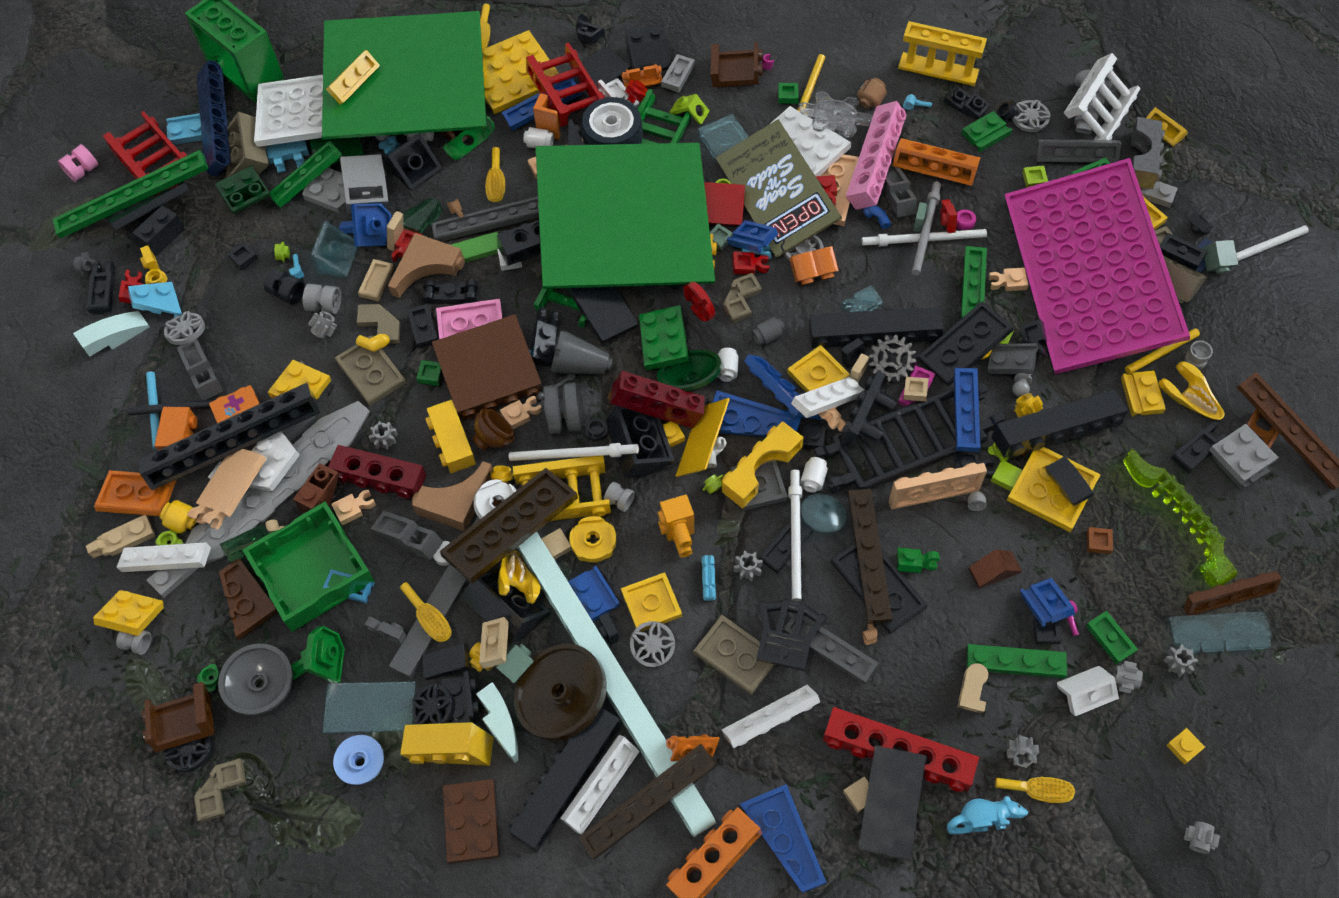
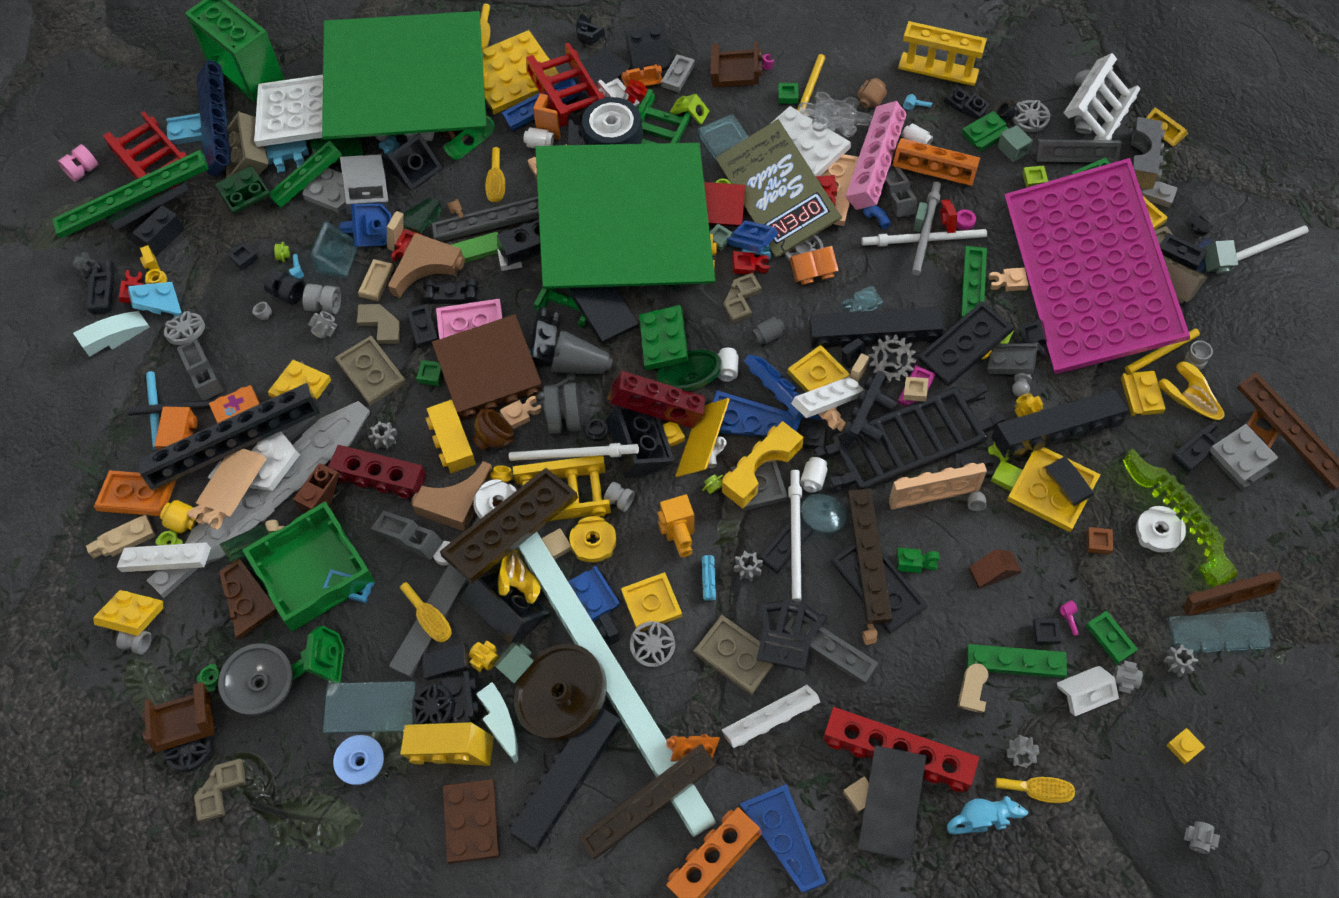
(262, 311): none -> light grey hinge
(350, 508): light nougat plate -> none
(352, 77): yellow plate -> none
(374, 343): yellow arm -> none
(393, 632): dark grey plate -> none
(494, 642): tan plate -> none
(600, 785): white plate -> none
(701, 303): red tile -> none
(917, 134): none -> white brick
(966, 409): blue plate -> none
(1014, 143): none -> sand green brick
(1047, 602): blue plate -> none
(1153, 539): none -> white plate

